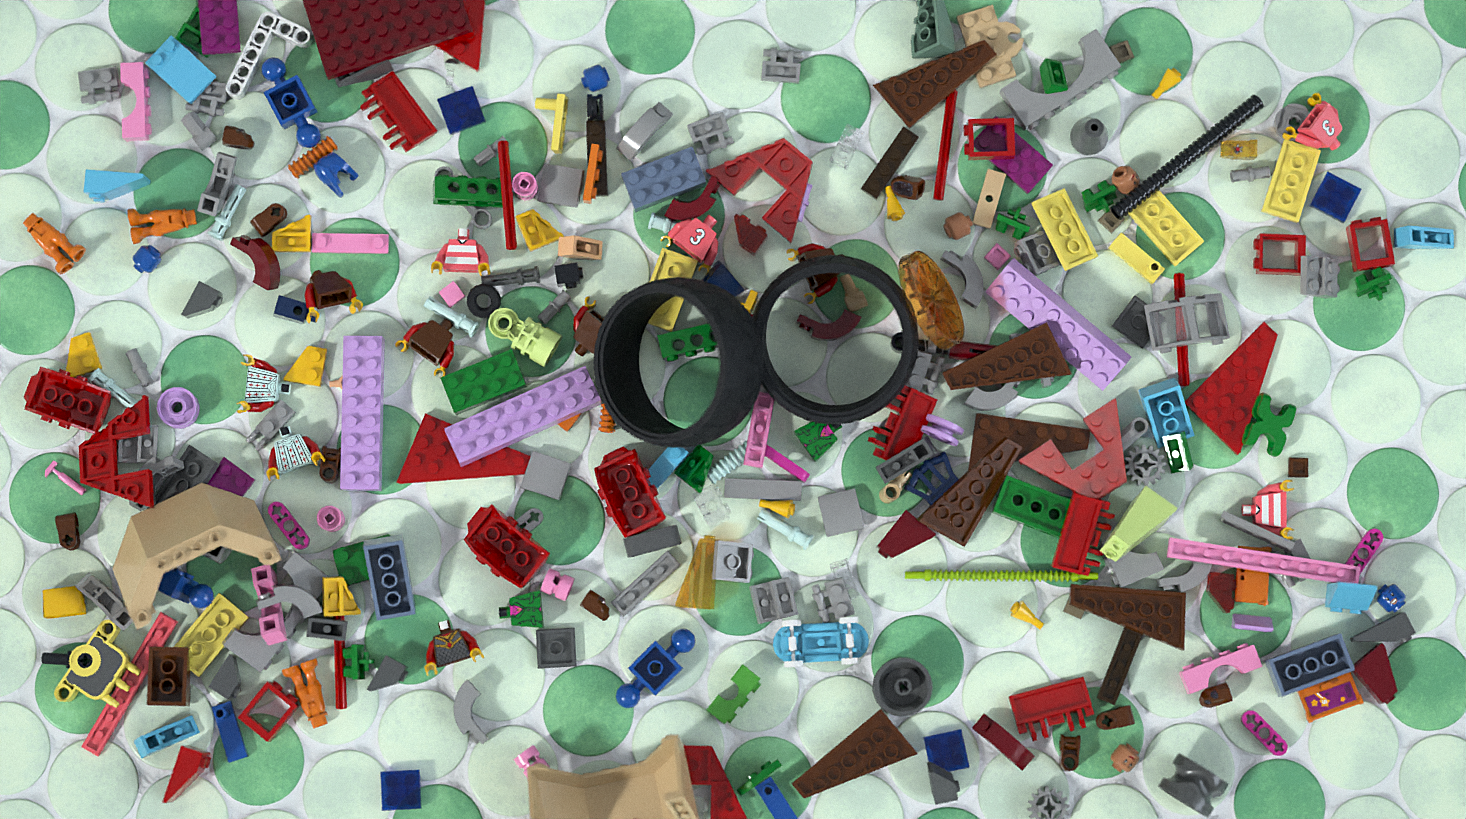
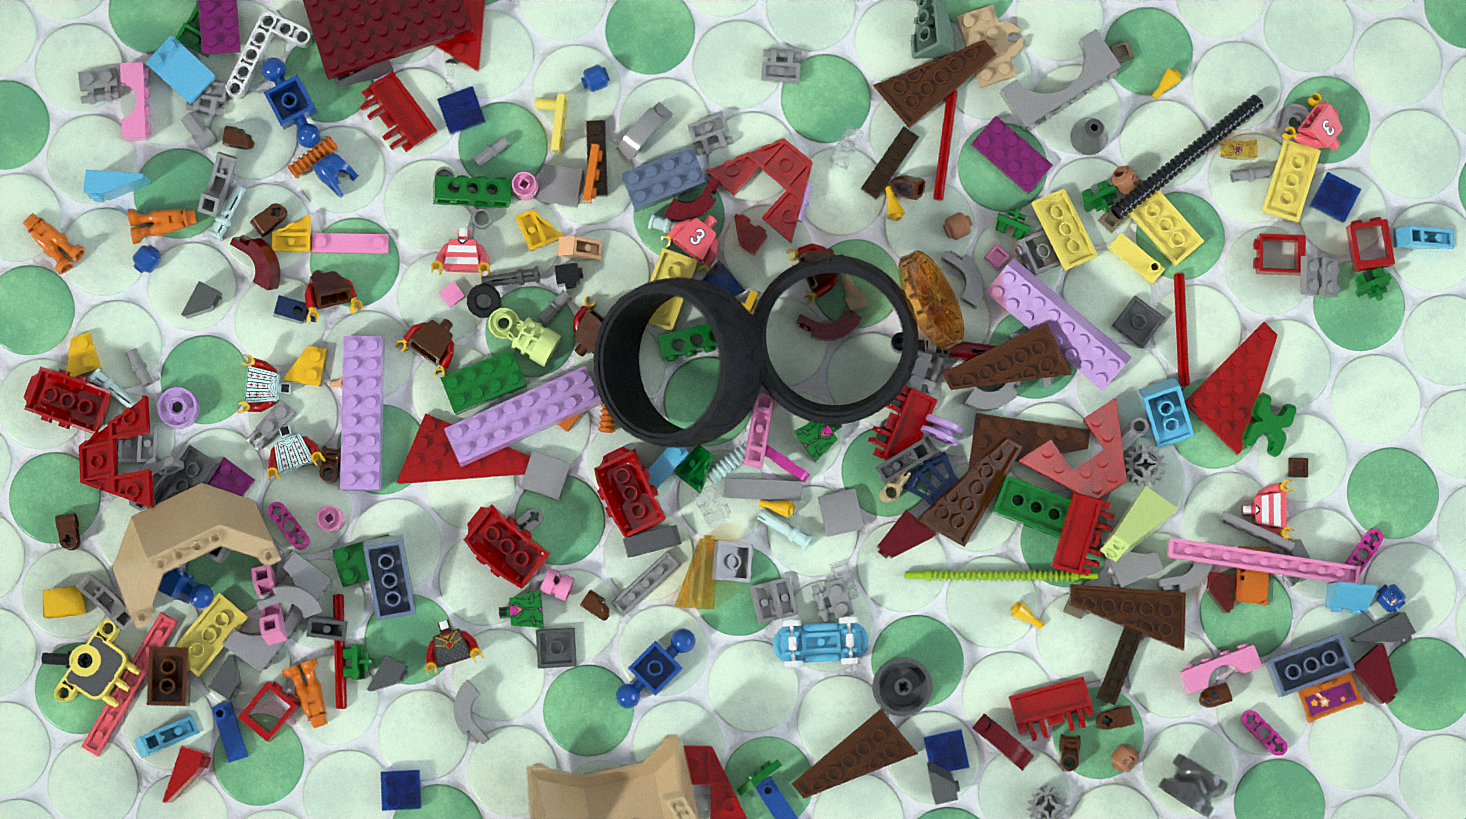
(65, 478): bright pink piece -> none
(337, 598): yellow wing -> none
(459, 320): light aqua pin -> none
(507, 195): red axle -> none
(531, 753): bright pink wheel -> none
(592, 107): black wheel -> none
(725, 709): bright green arch -> none
(991, 188): tan tile -> none
(992, 155): red window -> none
(1053, 76): green slope -> none
(1178, 452): green slope -> none
(1186, 322): window -> none
(1251, 622): lavender slope -> none

